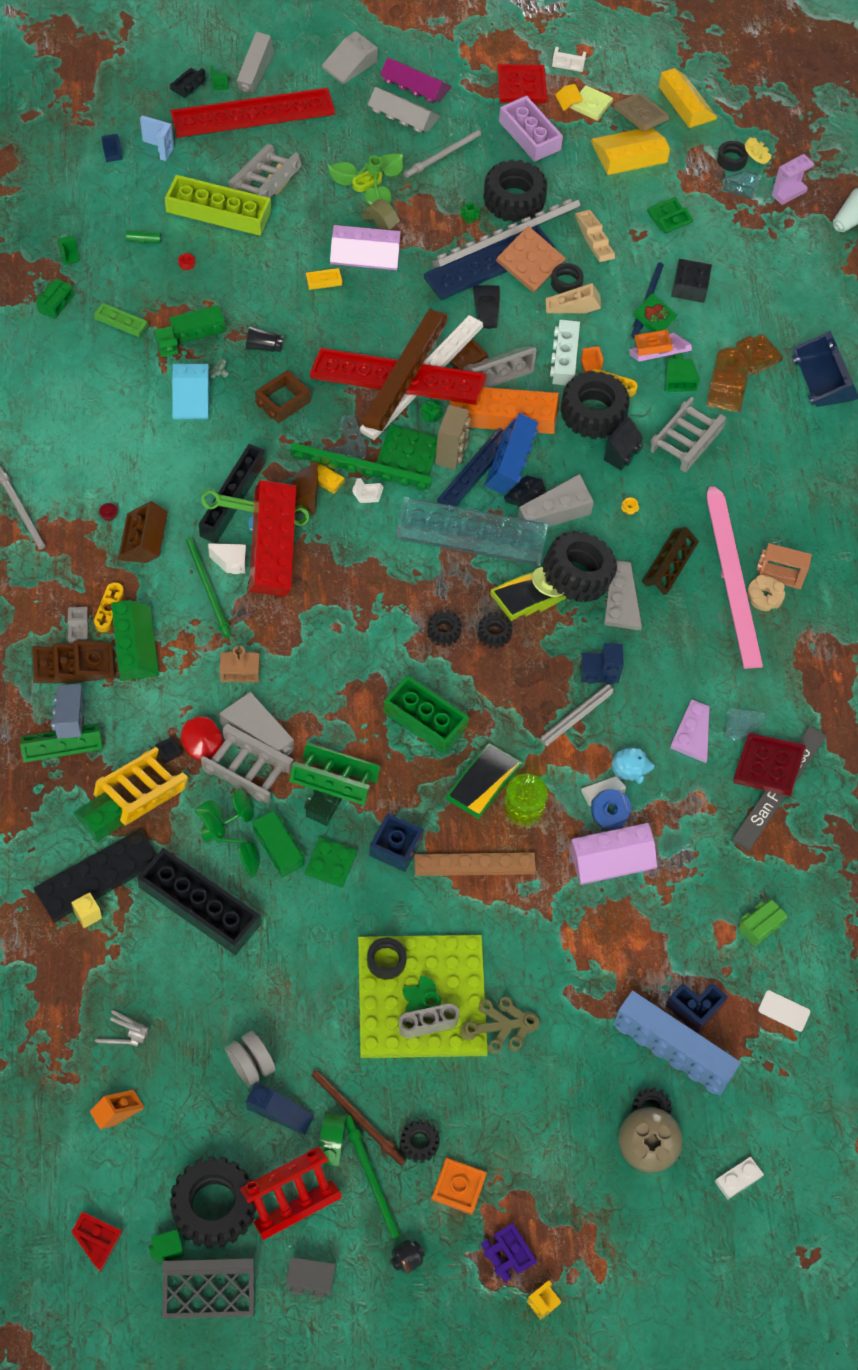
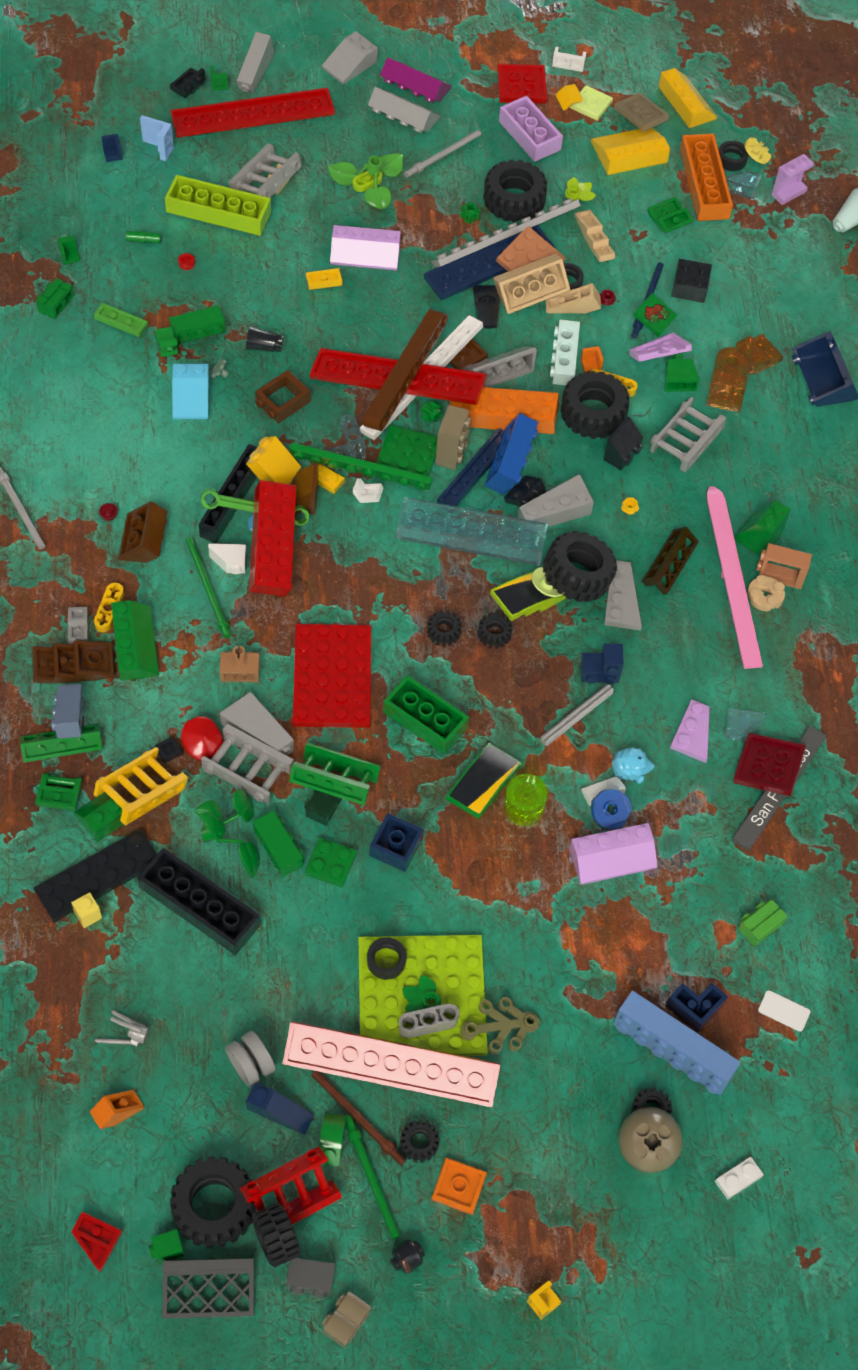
(56, 796): none -> green plate
(273, 461): none -> yellow brick
(276, 1235): none -> black tyre
(332, 676): none -> red plate
(346, 1319): none -> dark tan brick
(382, 214): olive brick -> none
(391, 1063): none -> plate
(474, 864): medium nougat plate -> none
(515, 1250): dark purple plate -> none
(532, 283): none -> tan slope
(579, 190): none -> lime plate
(607, 297): none -> dark red plate
(653, 342): orange tile -> none
(706, 177): none -> orange brick
(763, 527): none -> green slope

